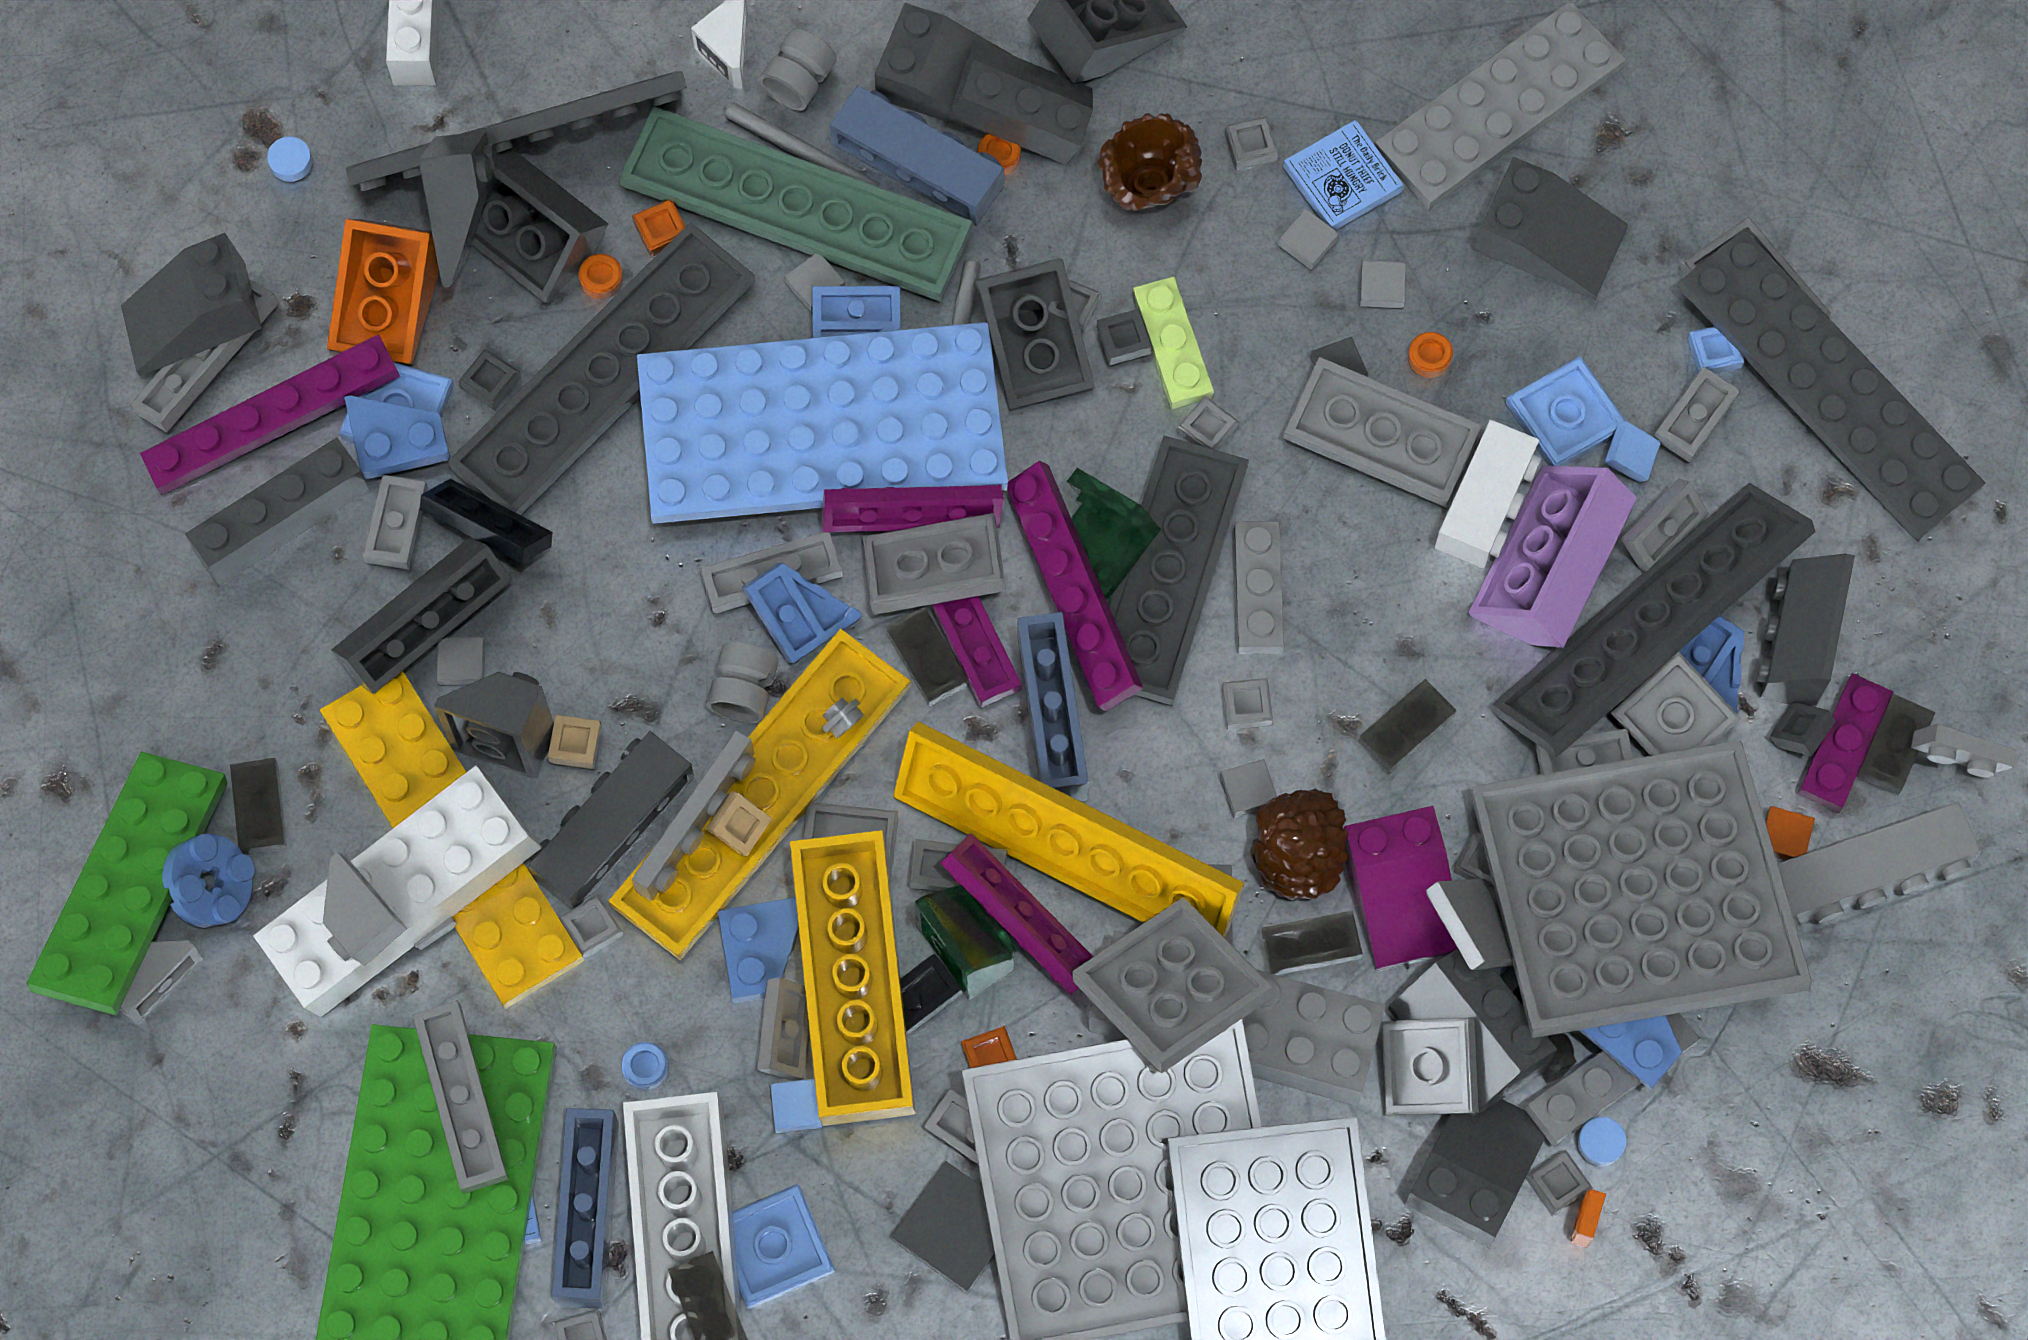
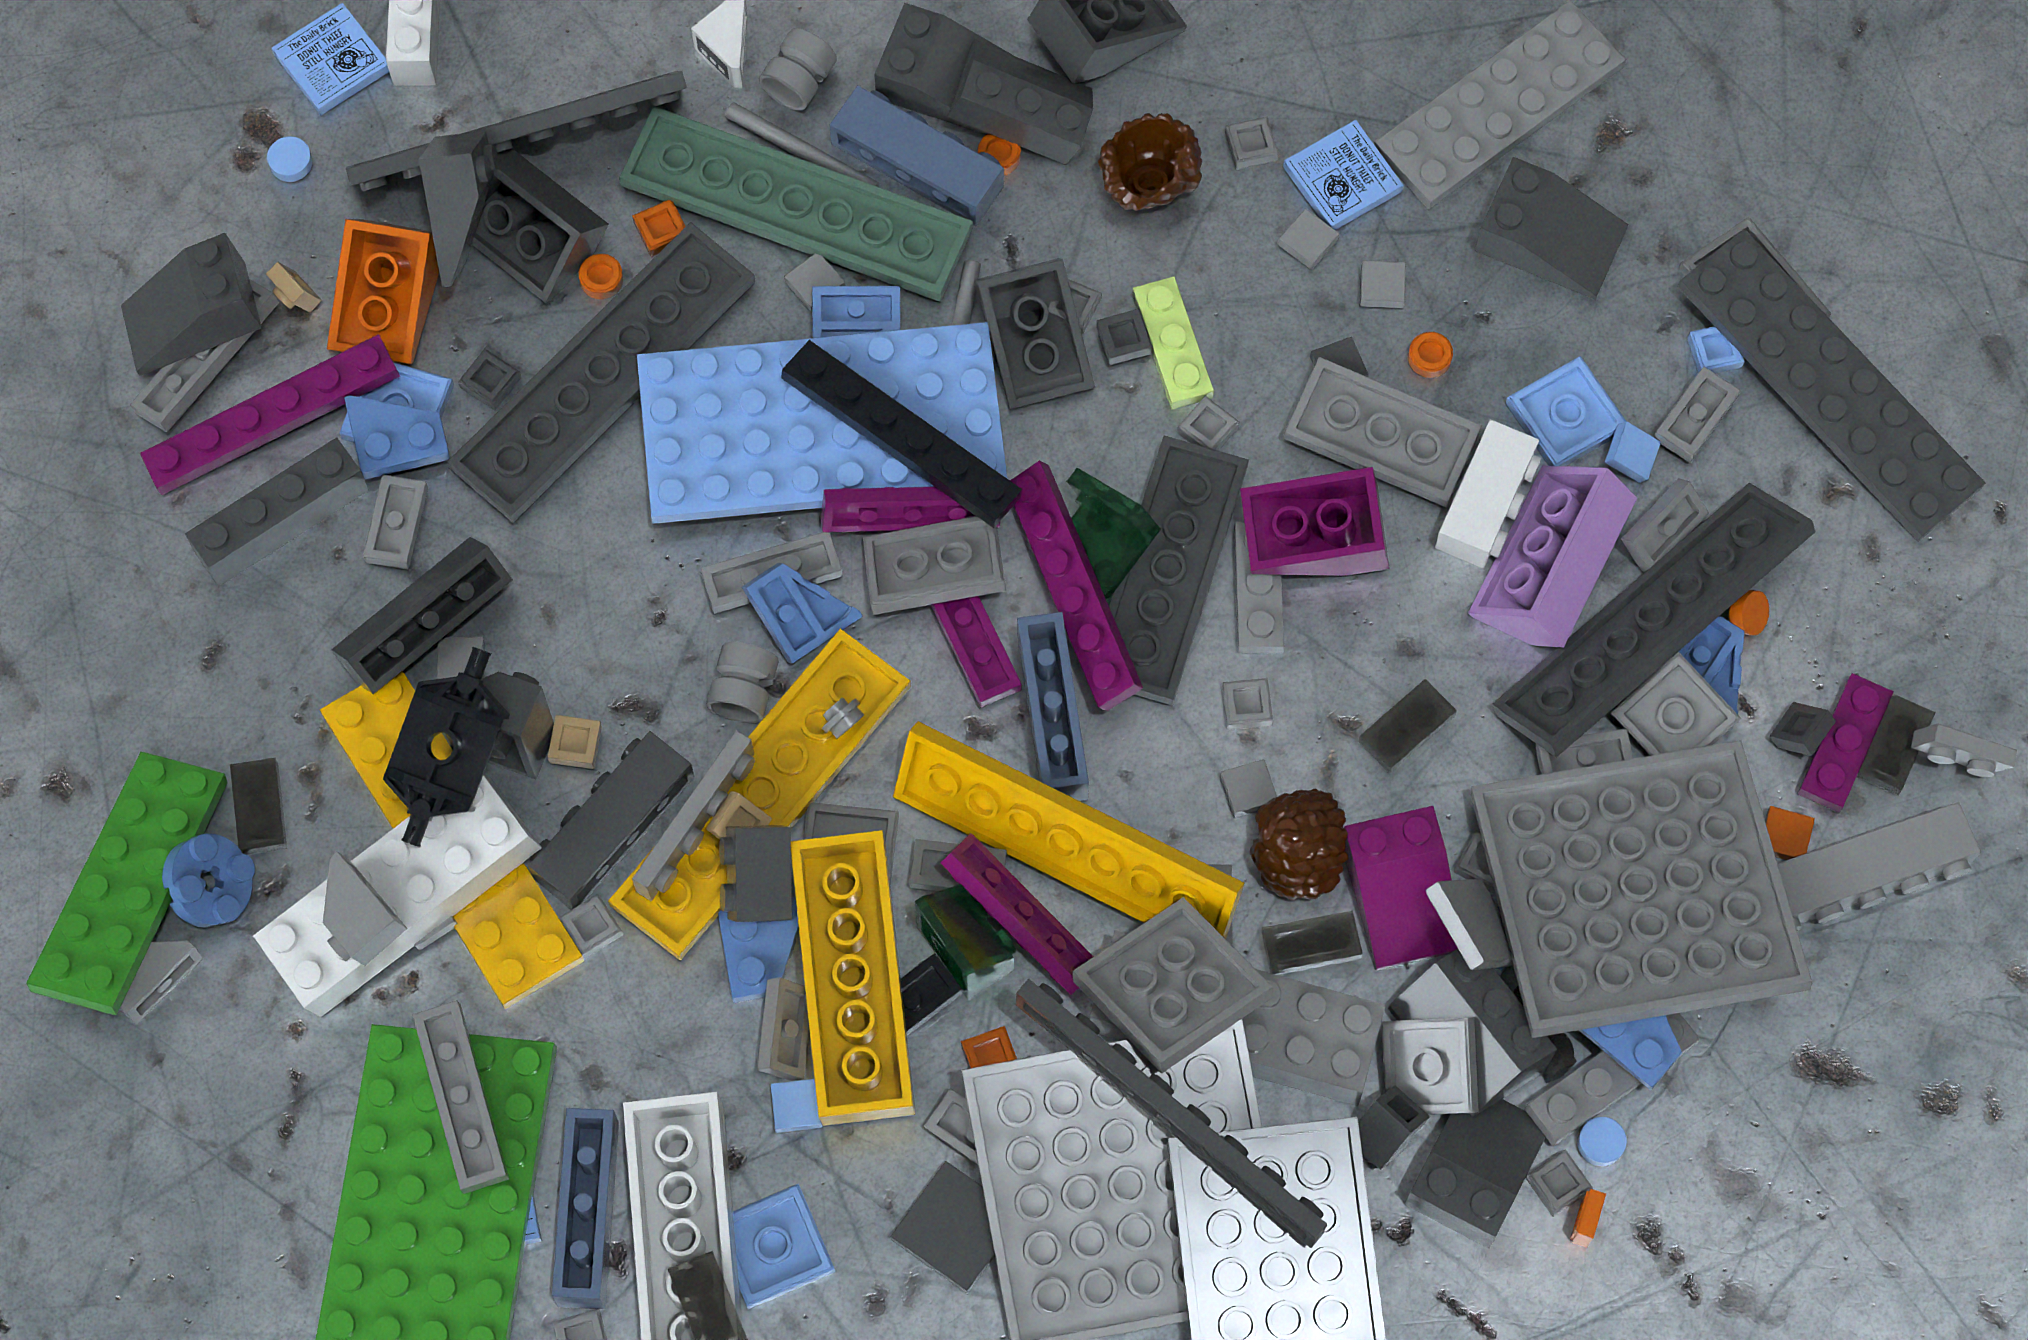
(292, 288): none -> tan plate
(331, 59): none -> light blue tile
(471, 719): none -> black plate
(486, 521): black plate -> none
(645, 1066): light blue tile -> none
(756, 873): none -> dark grey brick
(901, 433): none -> black plate
(927, 656): clear smoke plate -> none
(1185, 1123): none -> dark grey plate
(1316, 525): none -> magenta slope
(1389, 1126): none -> dark grey brick
(1750, 612): none -> orange tile
(1805, 629): dark grey slope -> none

